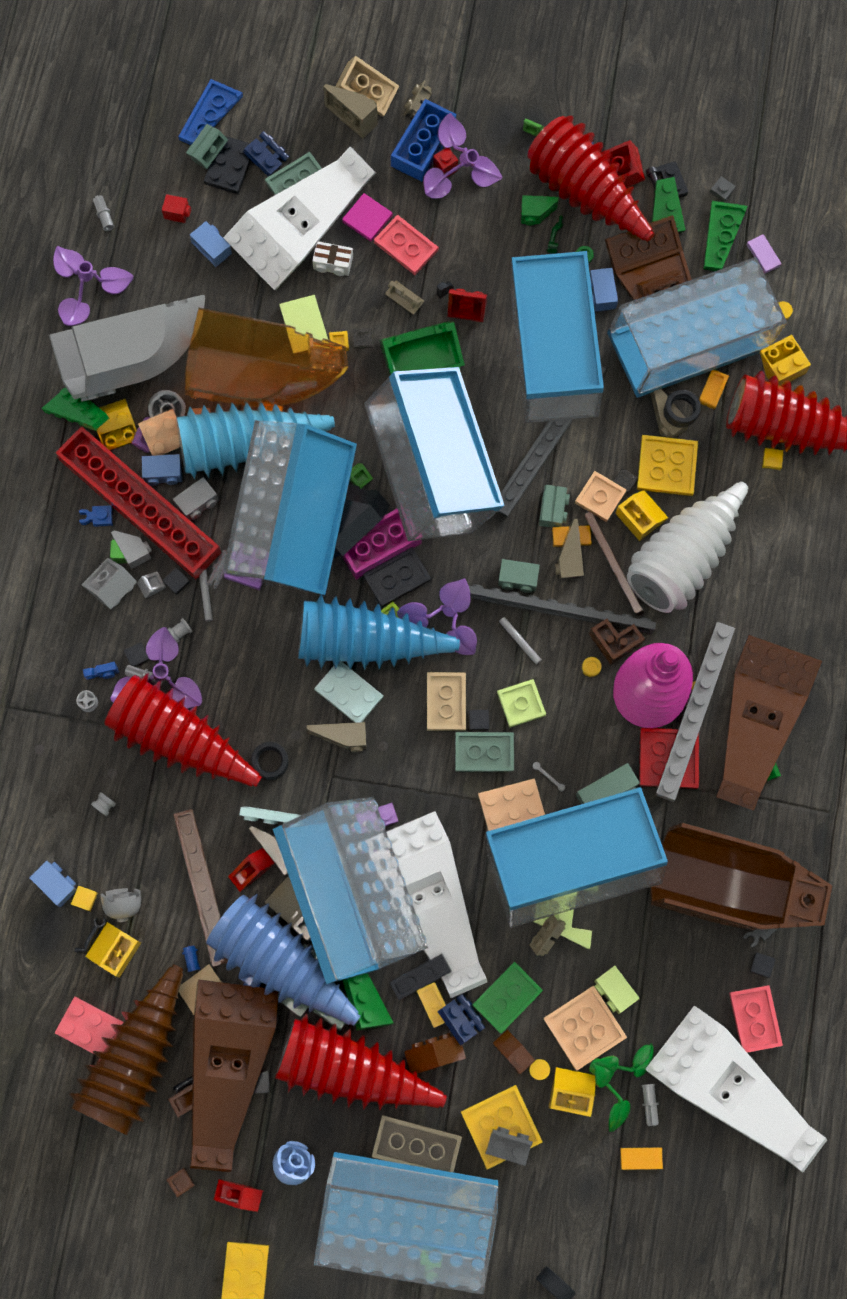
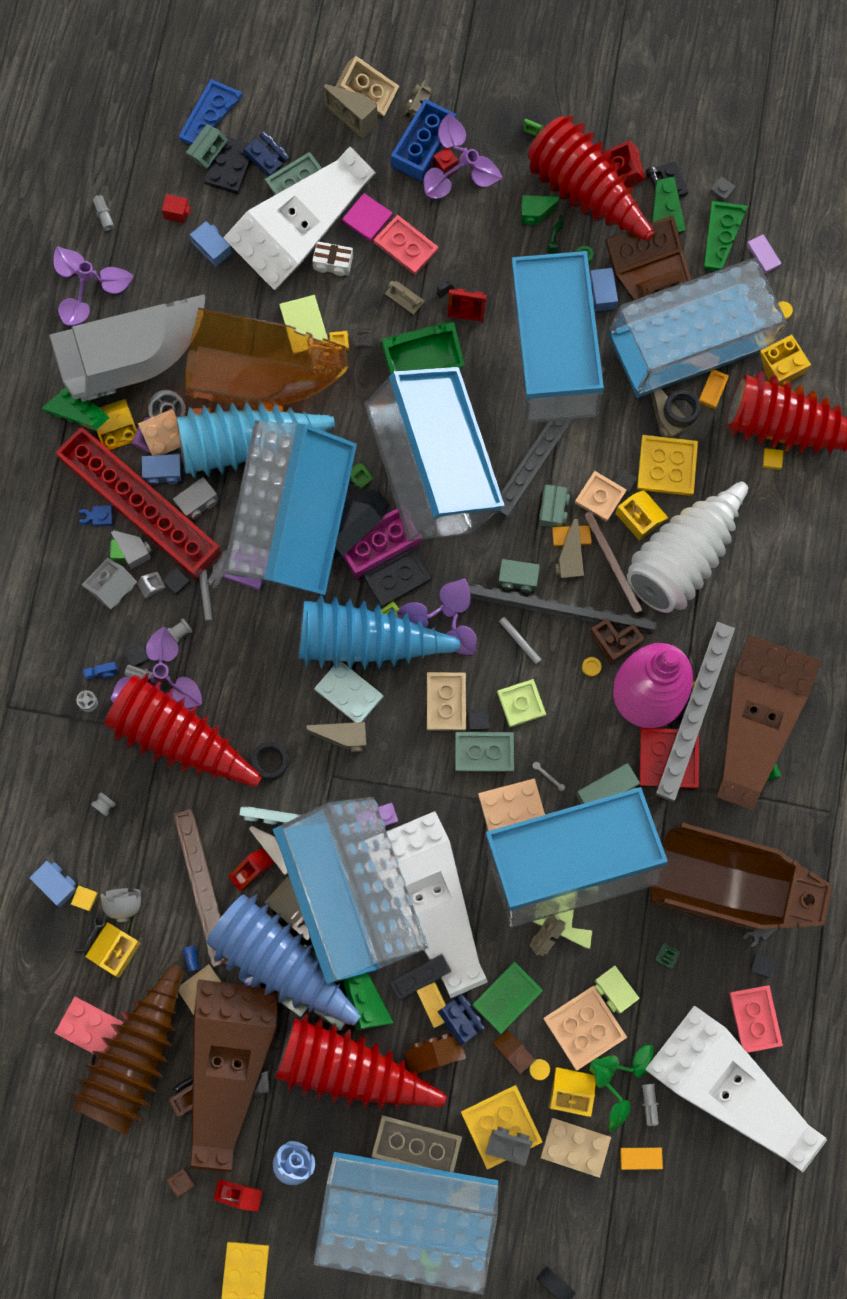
(575, 1147): none -> tan plate
(667, 956): none -> dark green tile

